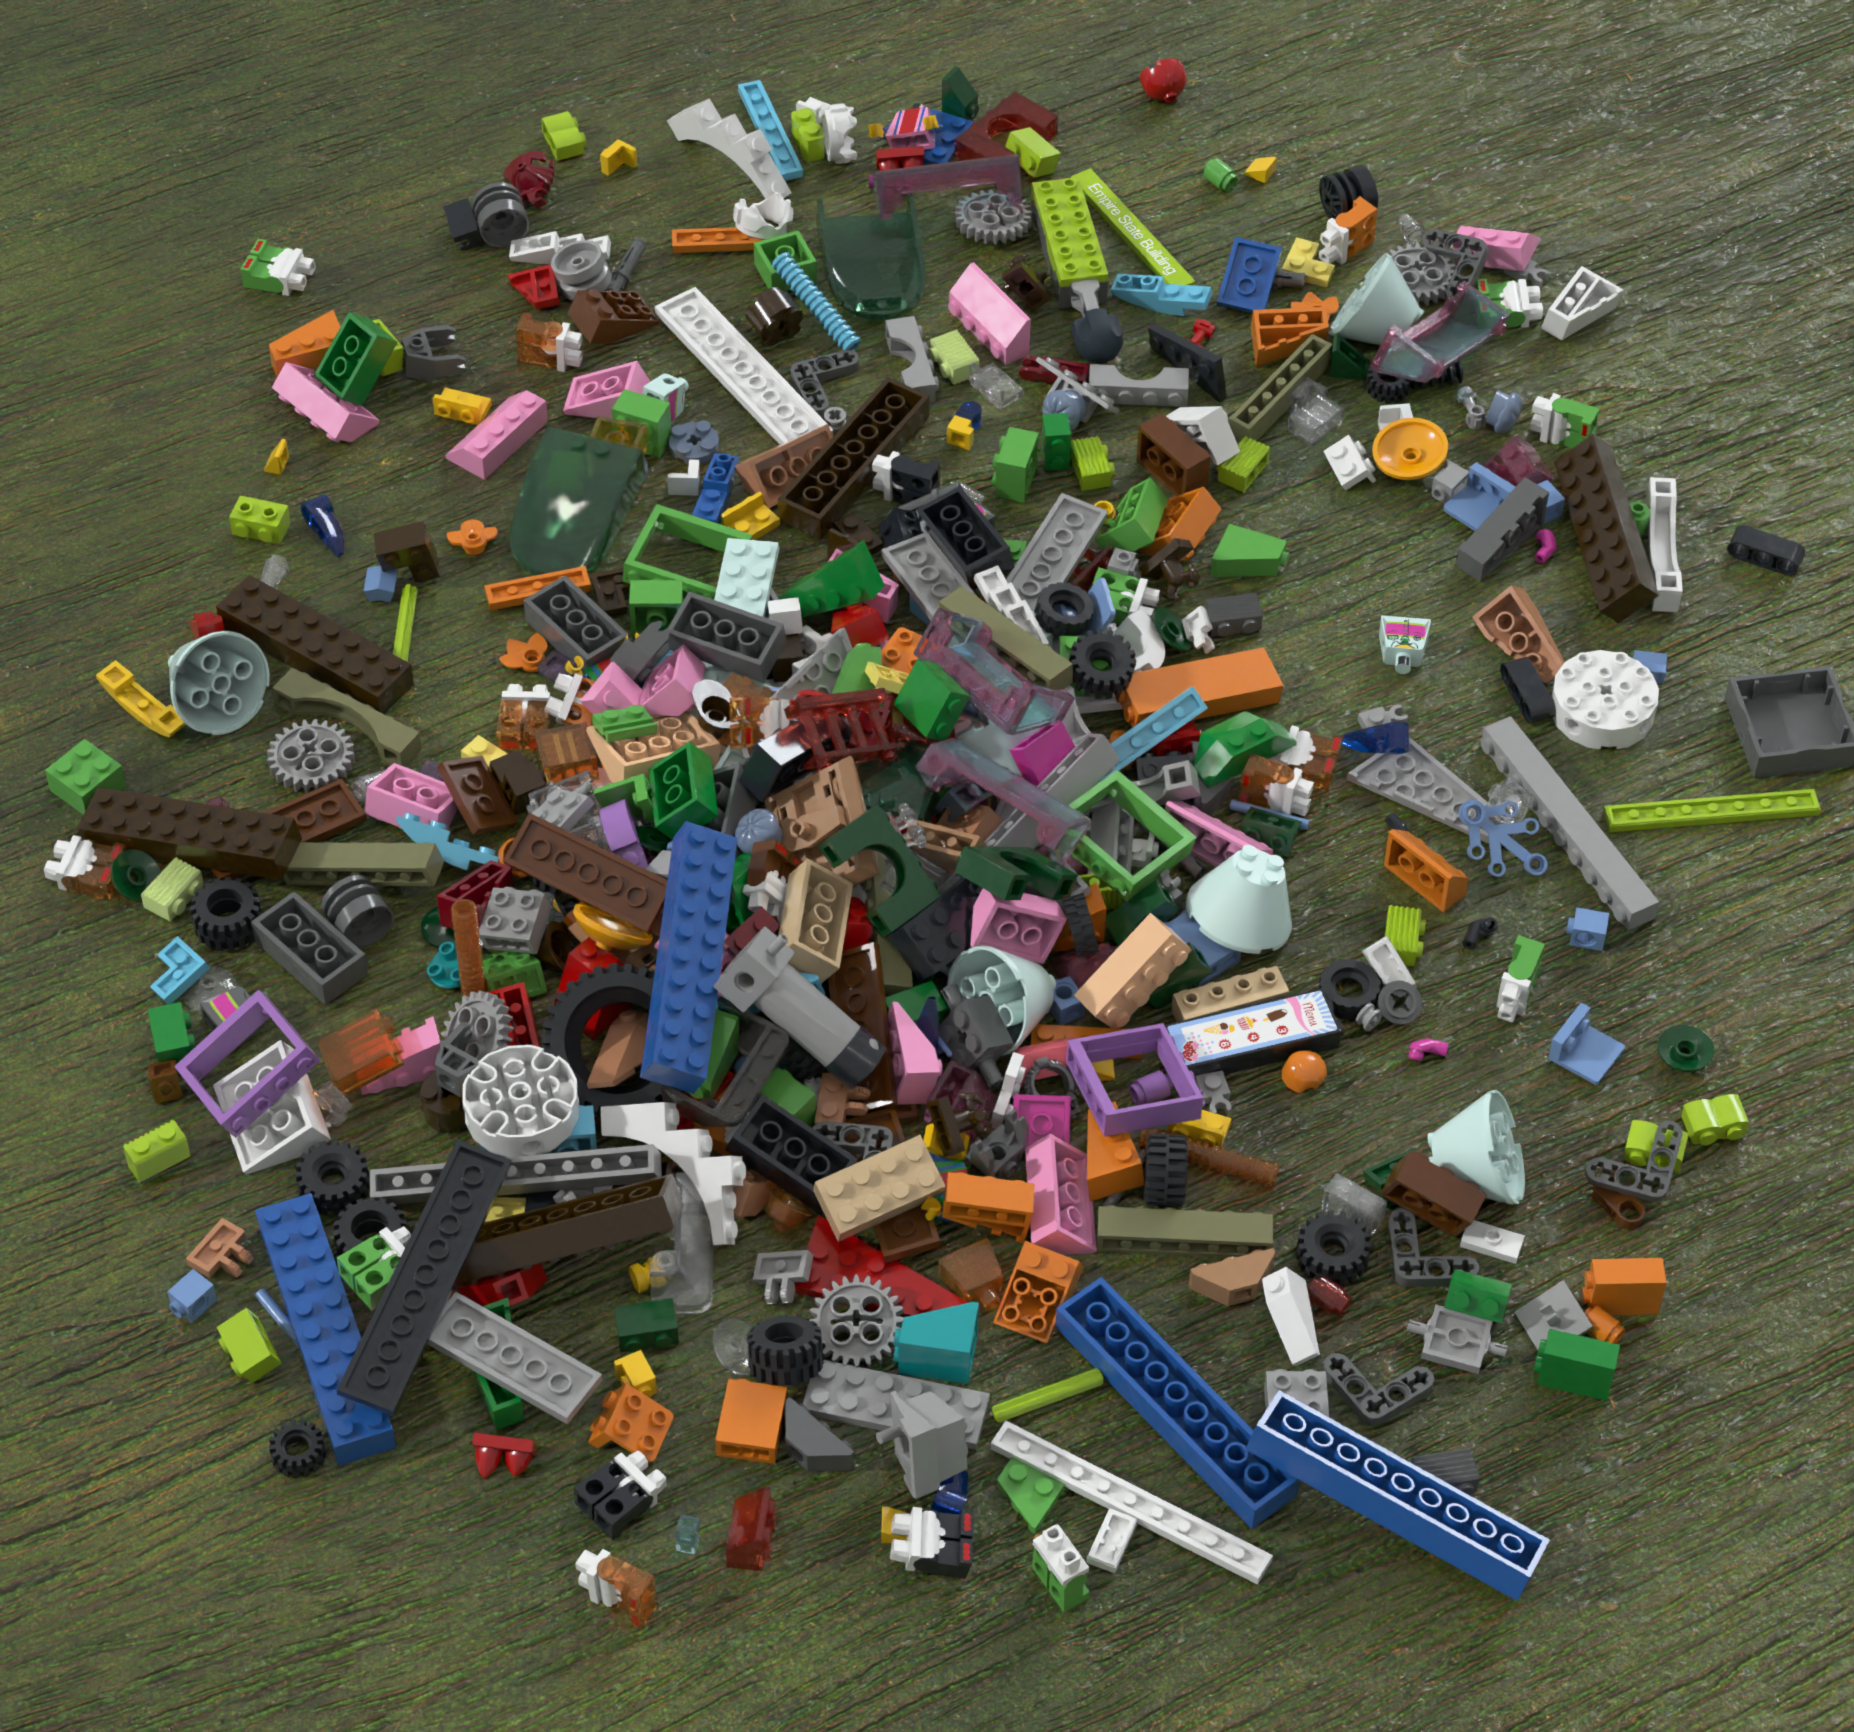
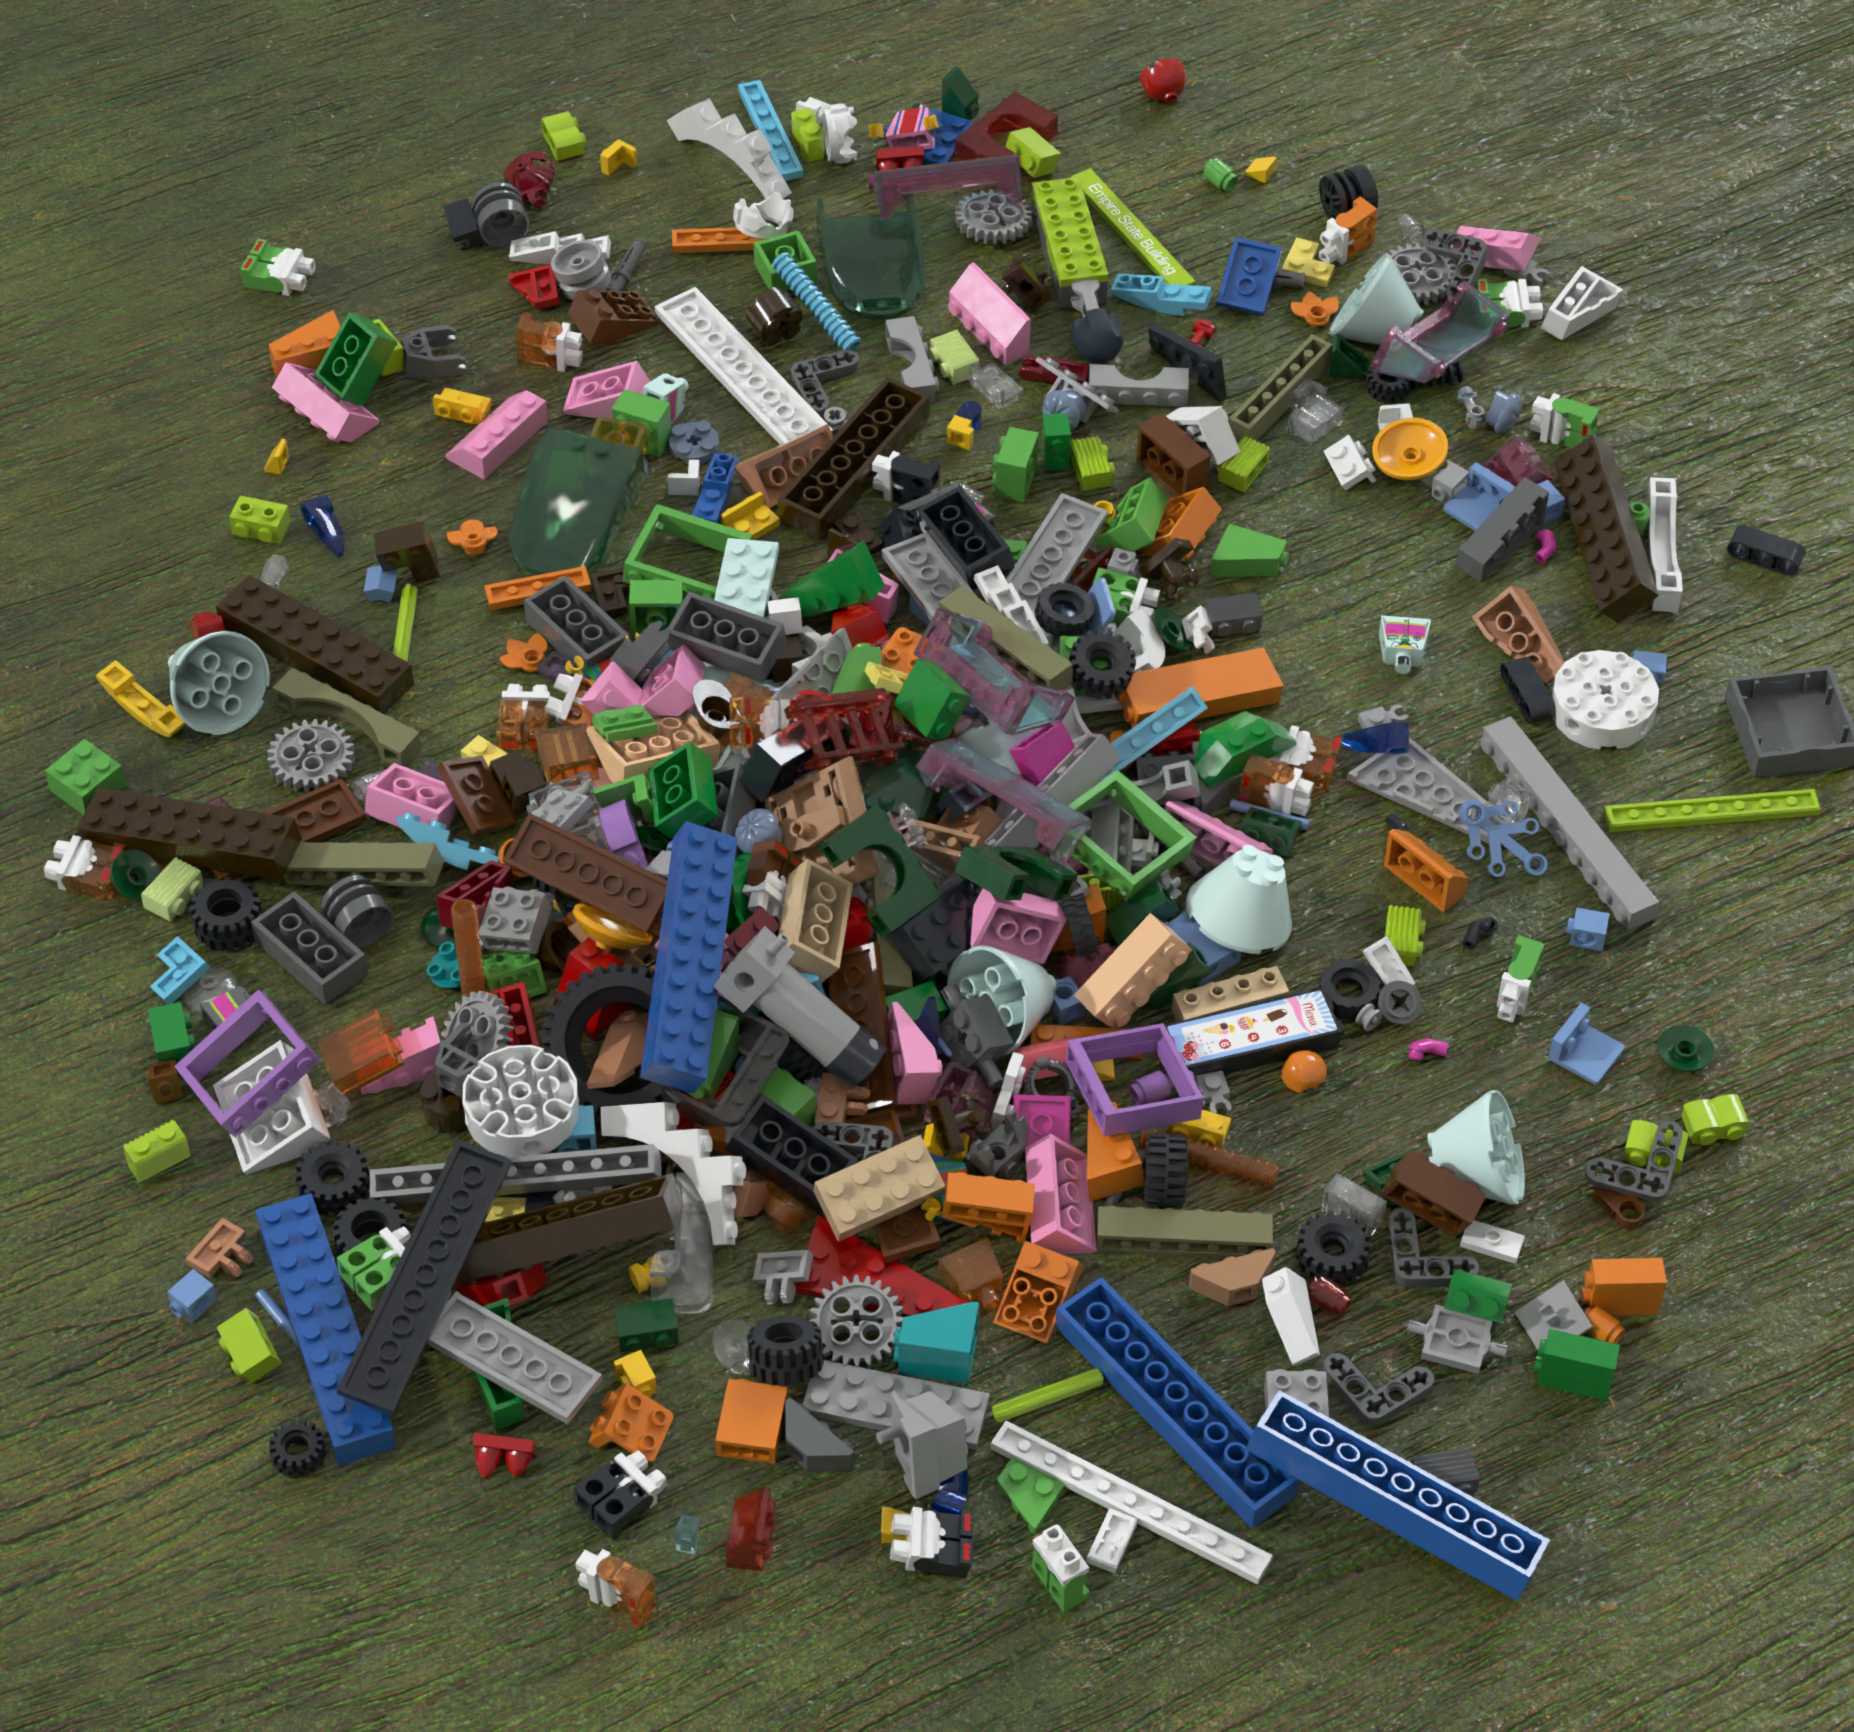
(1282, 331): orange wedge -> none

